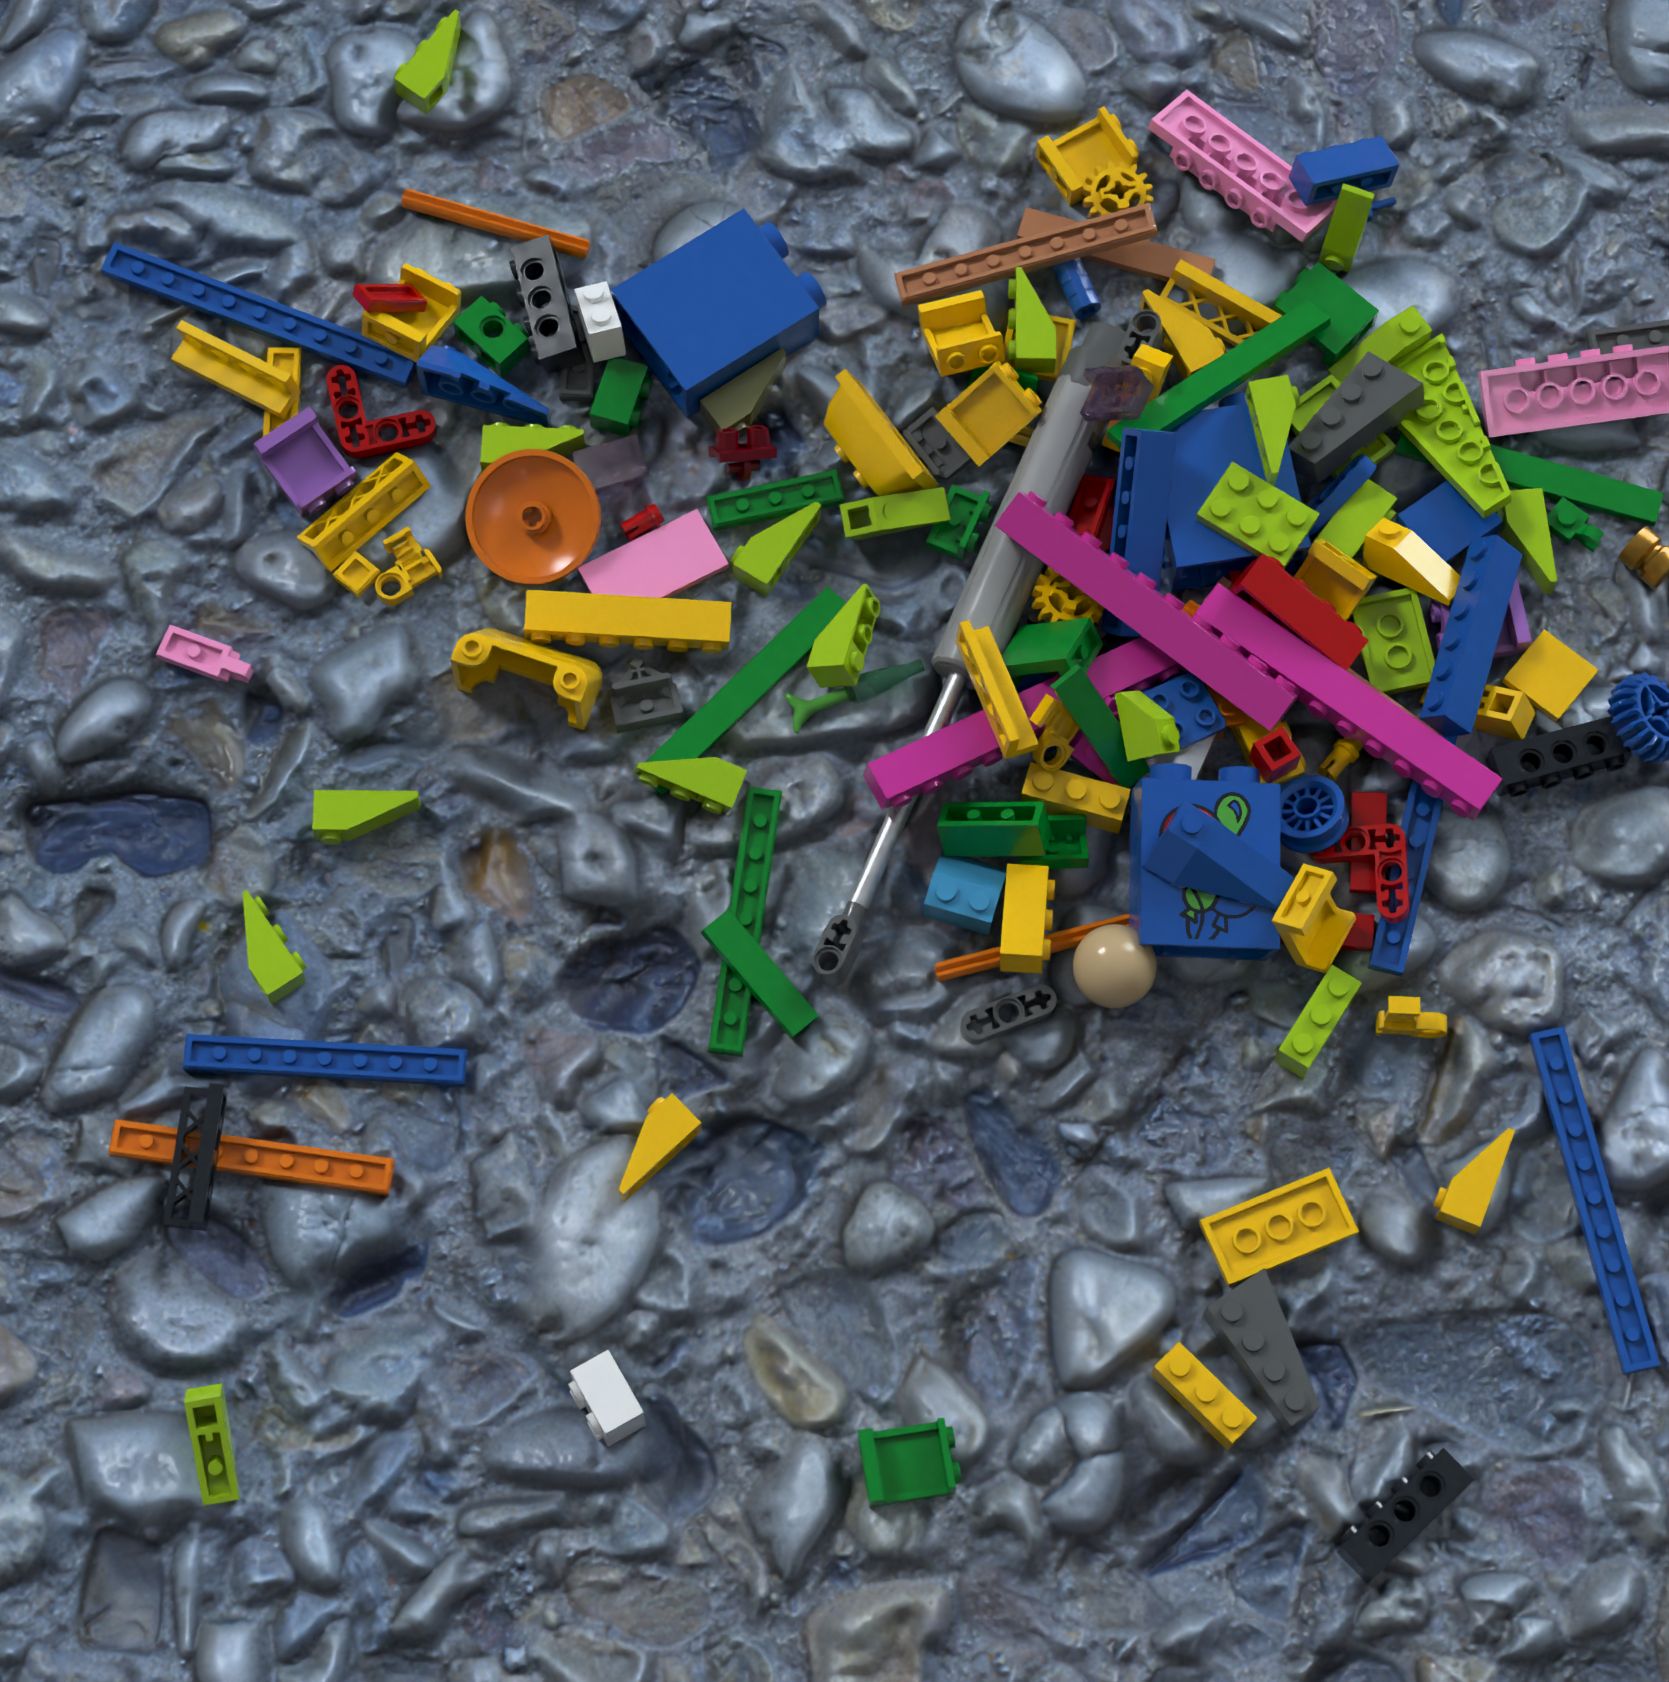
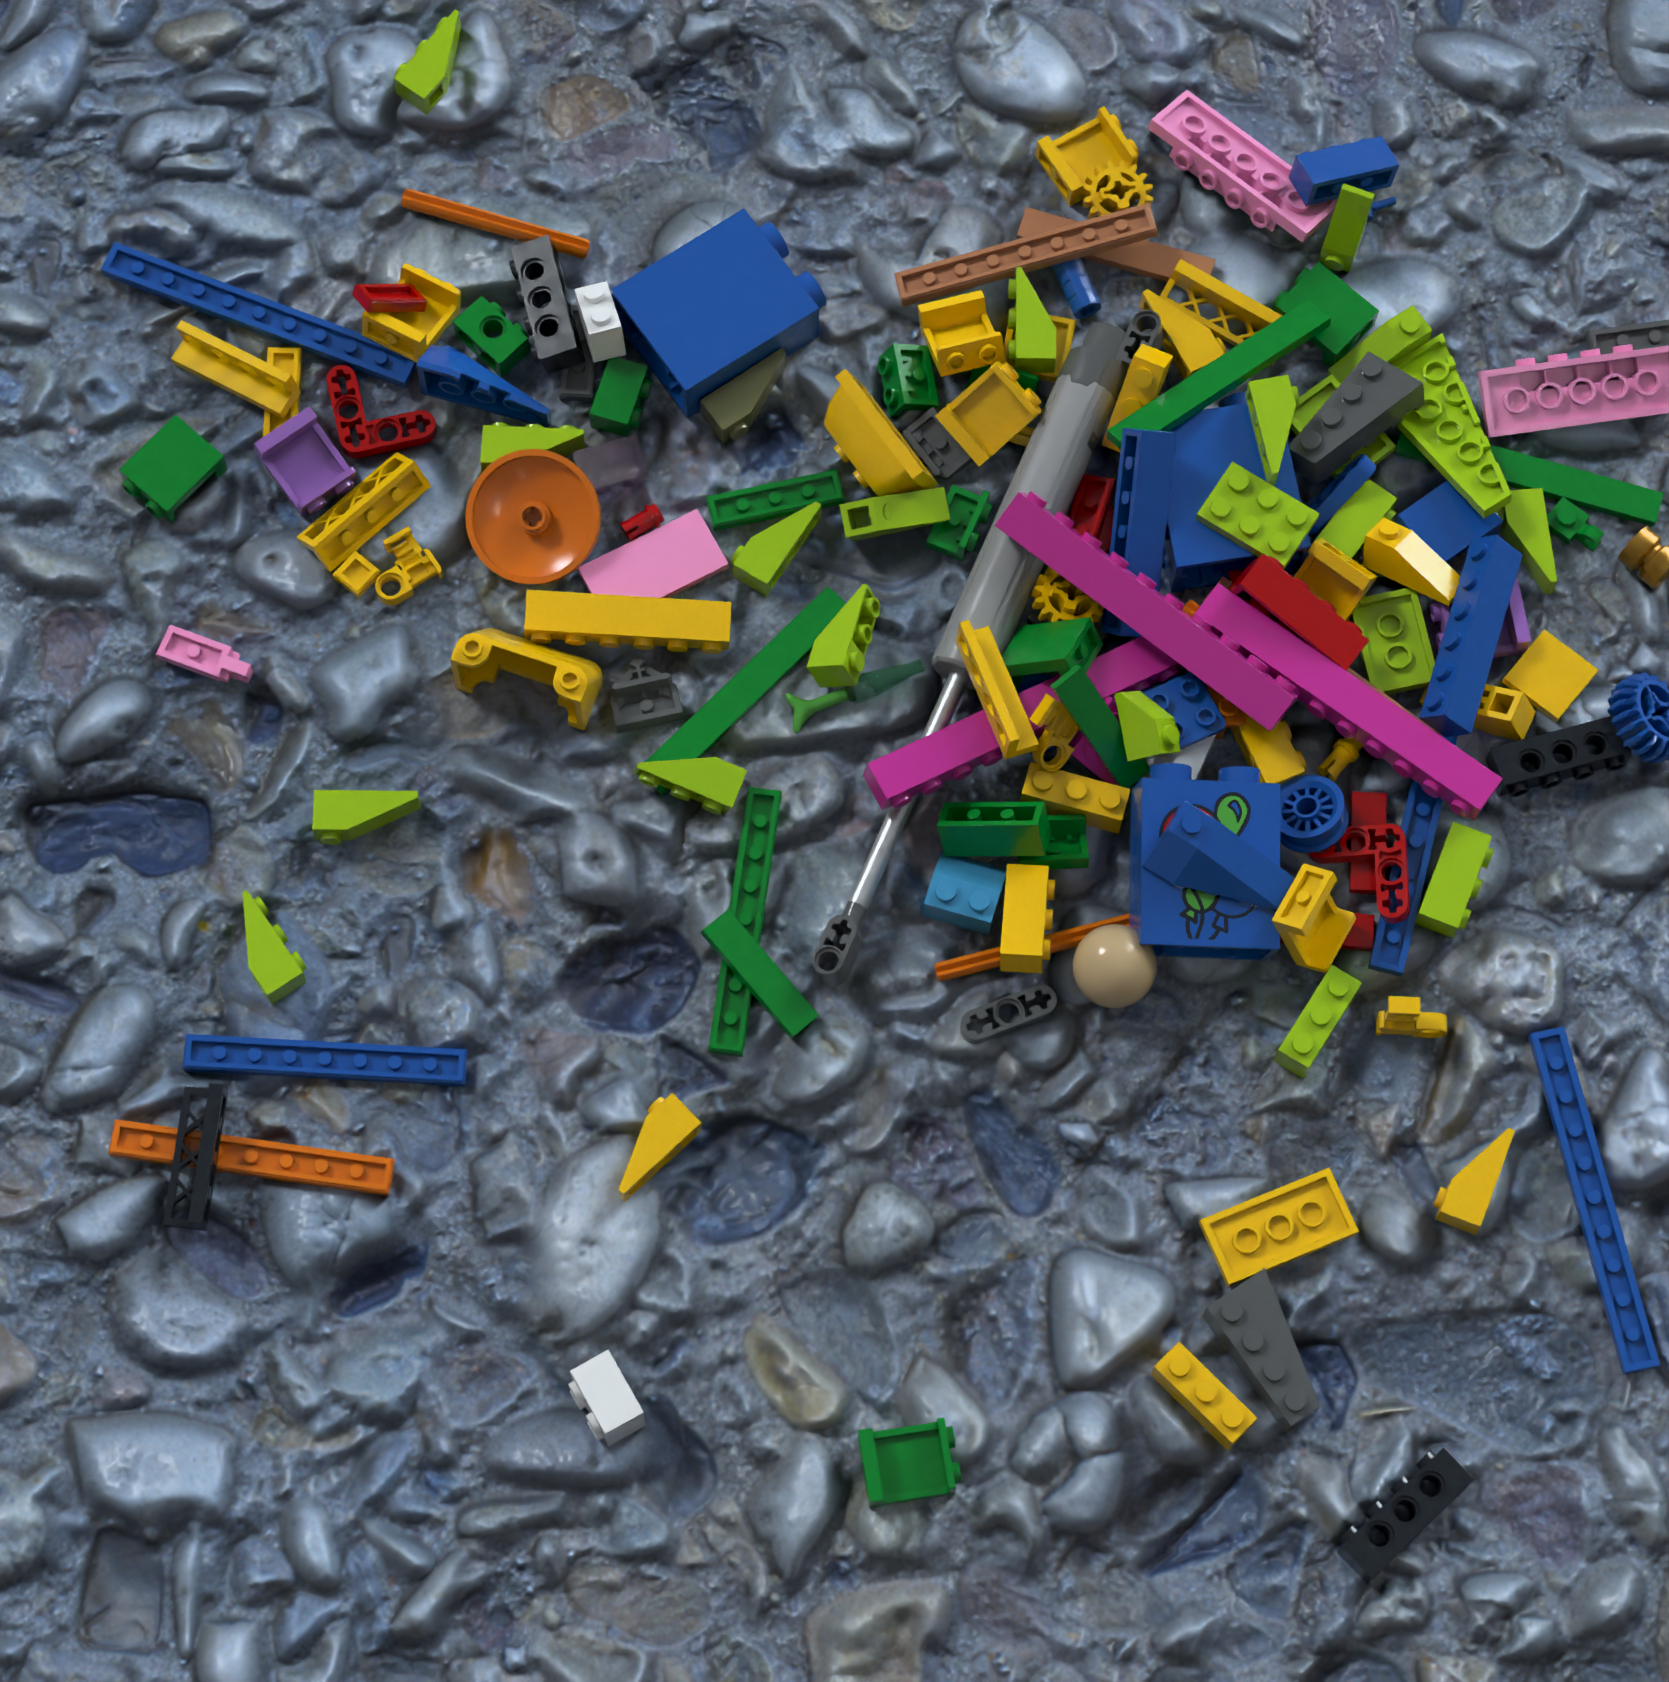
(171, 468): none -> green panel
(212, 1443): lime slope -> none
(729, 450): dark red hips -> none
(907, 378): none -> green bracket
(1116, 393): clear purple bracket -> none
(1275, 755): red brick -> none
(1454, 880): none -> lime brick

